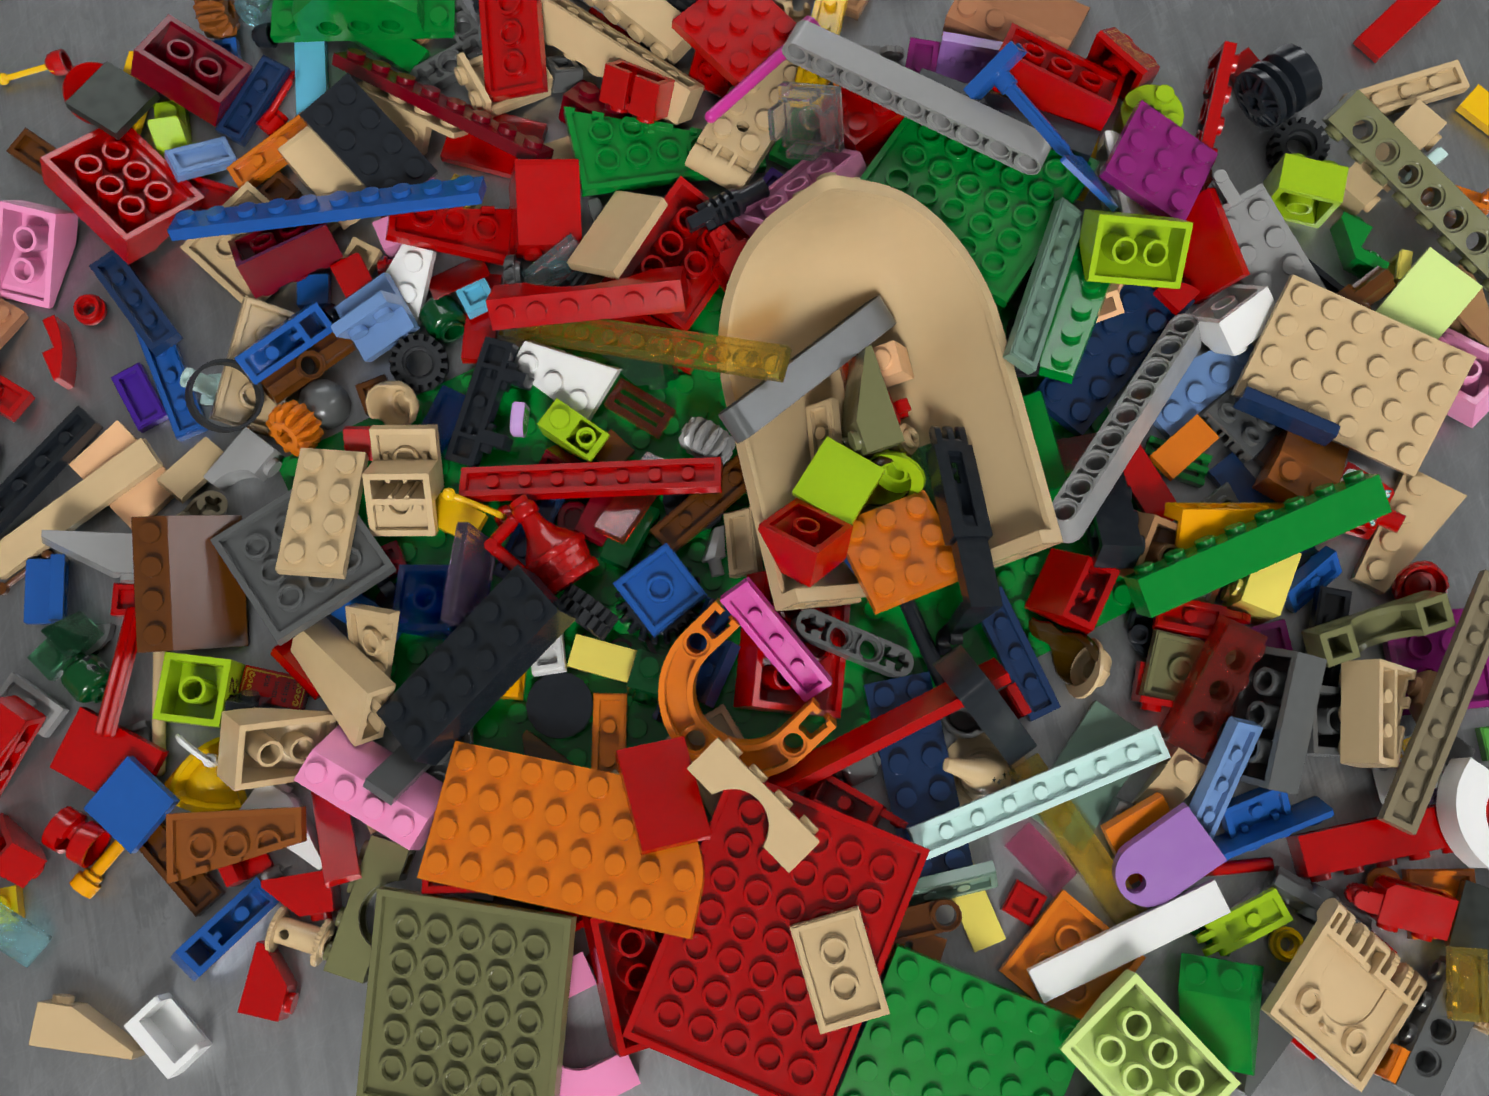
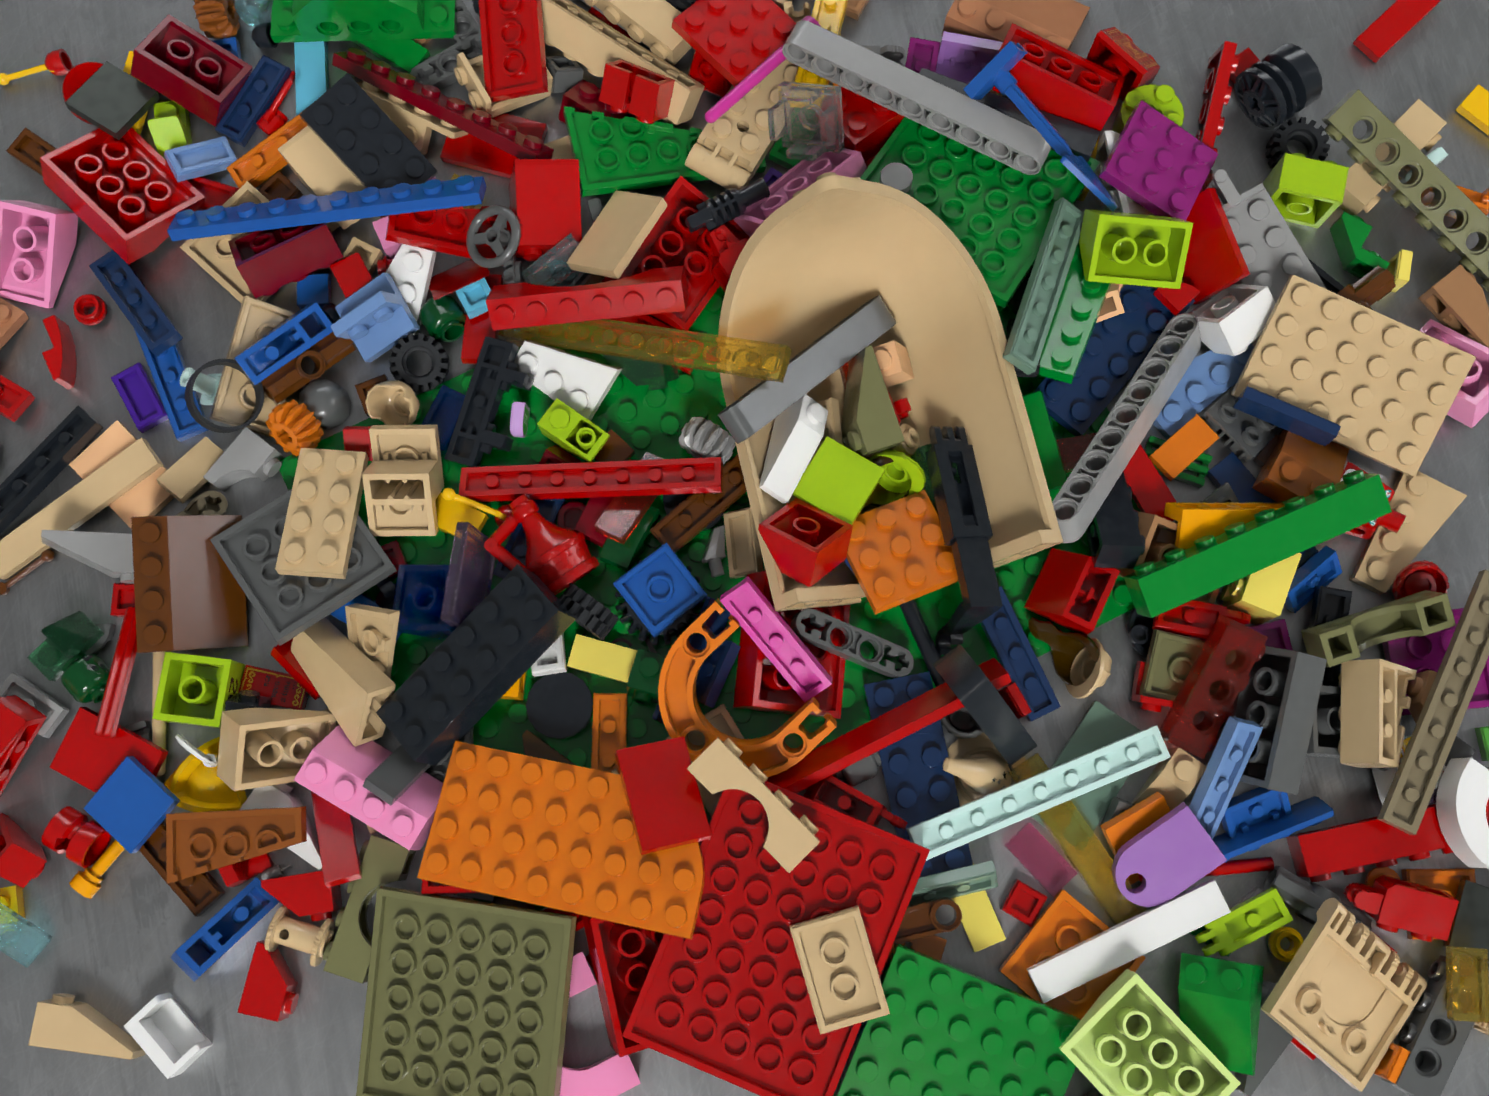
(46, 590): blue panel -> none
(497, 237): none -> dark grey piece
(662, 422): clear red tile -> none
(791, 447): none -> white slope
(897, 176): none -> light grey tile
(1426, 85): tan plate -> none
(1430, 295): yellowish green tile -> none

